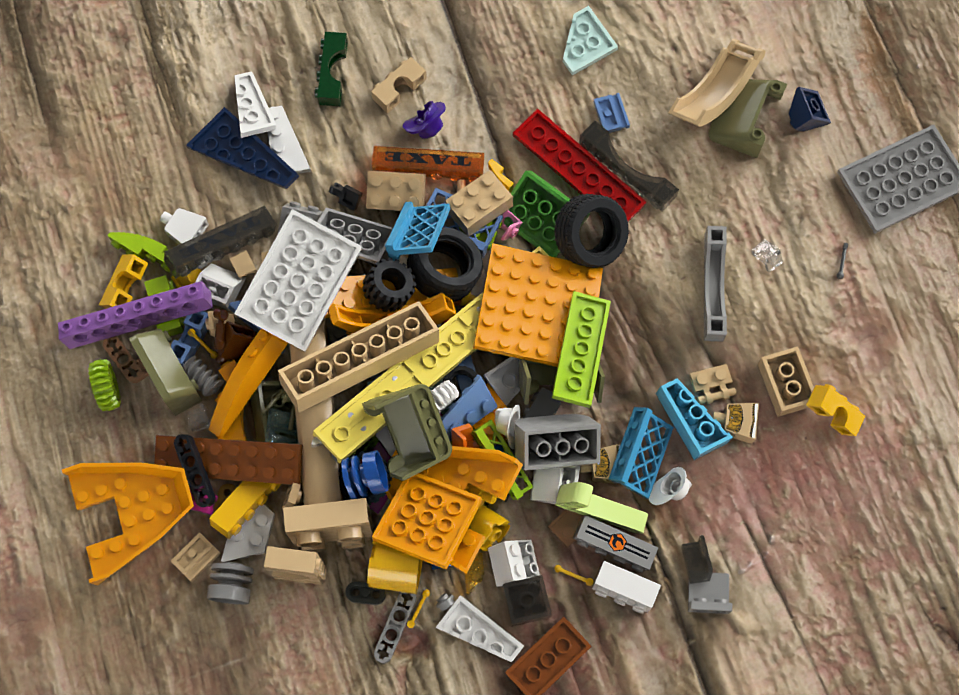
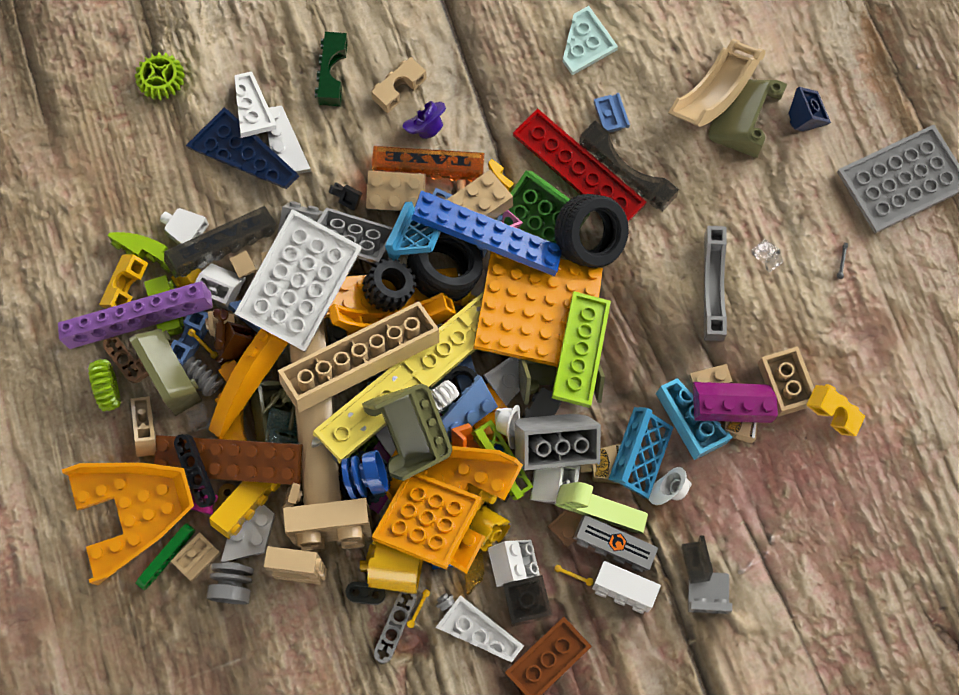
(143, 426): none -> tan slope
(164, 67): none -> lime gear
(165, 556): none -> green beam
(365, 563): none -> yellow hand
(487, 233): none -> plate
(734, 402): none -> magenta slope

